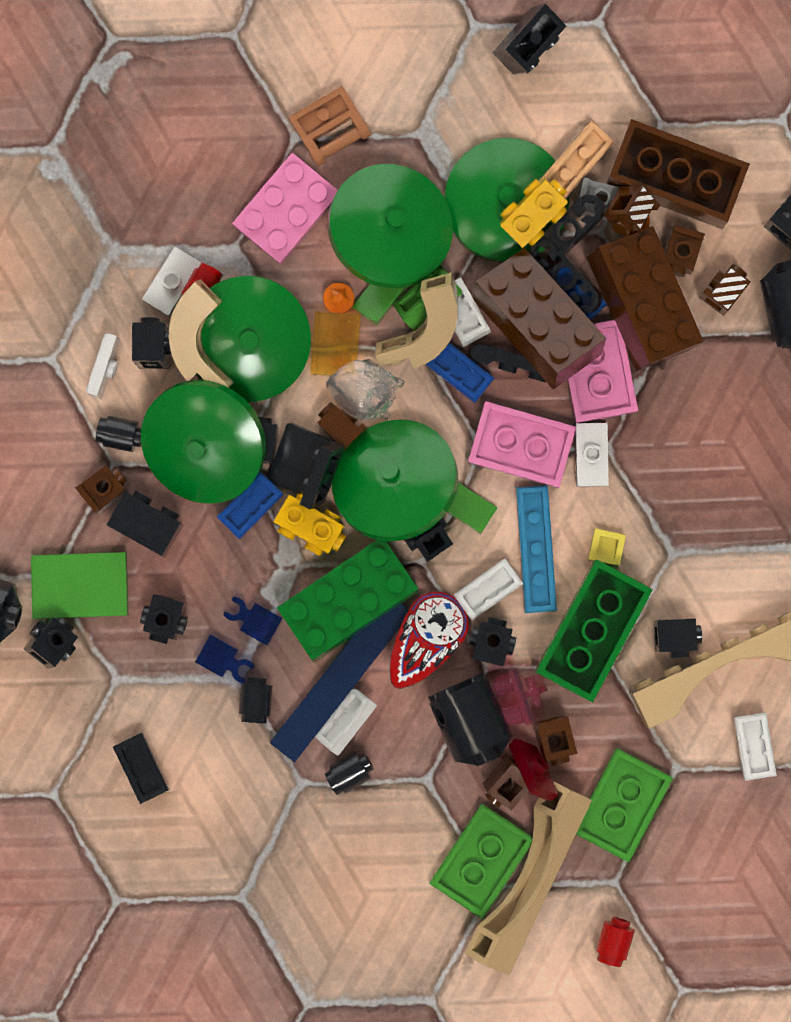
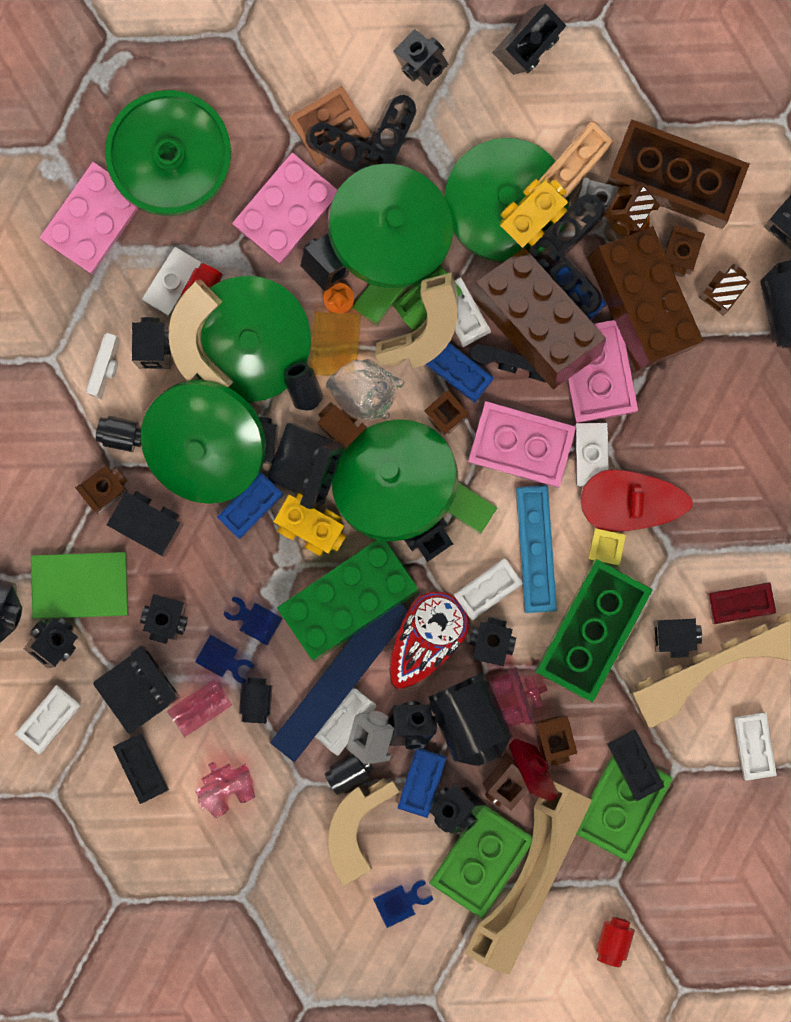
(48, 719): none -> white plate
(89, 220): none -> bright pink plate
(136, 689): none -> black bracket
(168, 153): none -> green dish
(199, 708): none -> clear pink hips
(222, 783): none -> clear pink hips
(303, 386): none -> black brick
(322, 263): none -> black brick
(343, 844): none -> tan arch
(370, 737): none -> light grey brick
(375, 148): none -> black beam
(397, 904): none -> clear blue plate
(412, 725): none -> black brick
(421, 57): none -> black brick
(422, 782): none -> blue plate
(446, 413): none -> reddish brown brick
(456, 808): none -> black brick
(631, 501): none -> red shield
(635, 765): none -> black plate
(741, 603): none -> dark red plate

